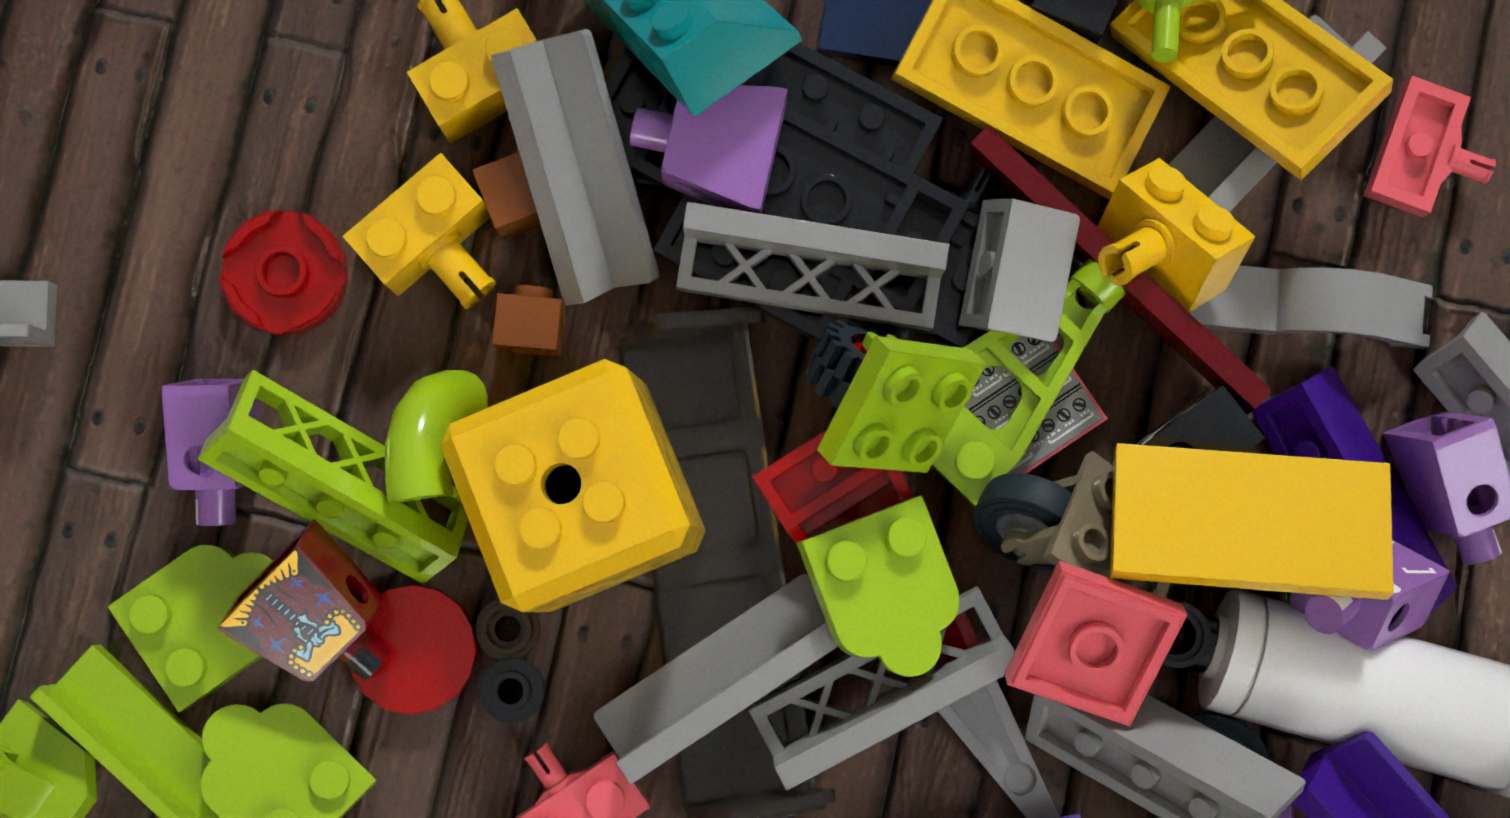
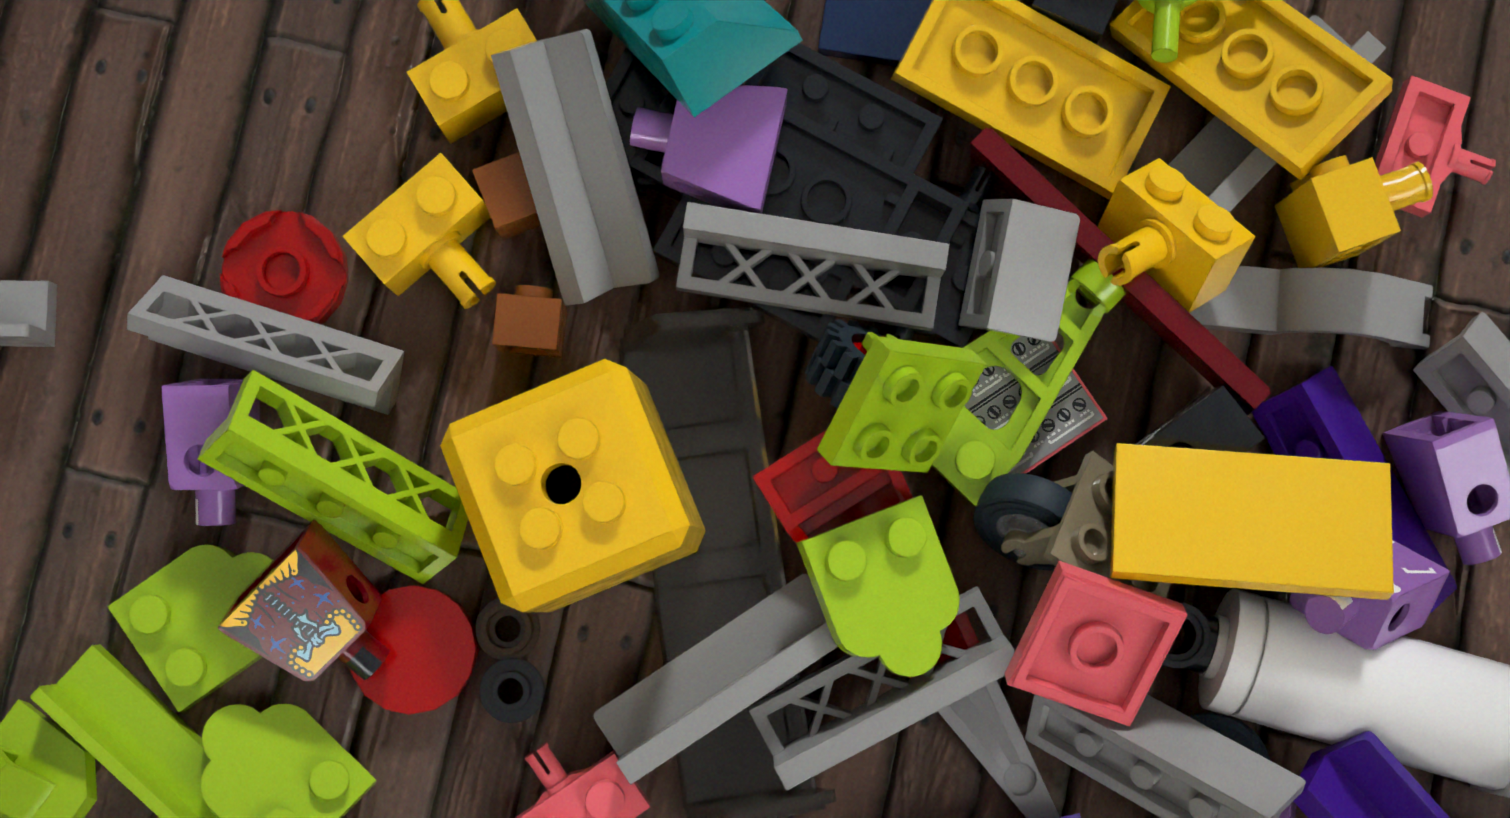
(269, 343): none -> light grey fence
(417, 426): lime cylinder -> none
(1347, 208): none -> yellow brick

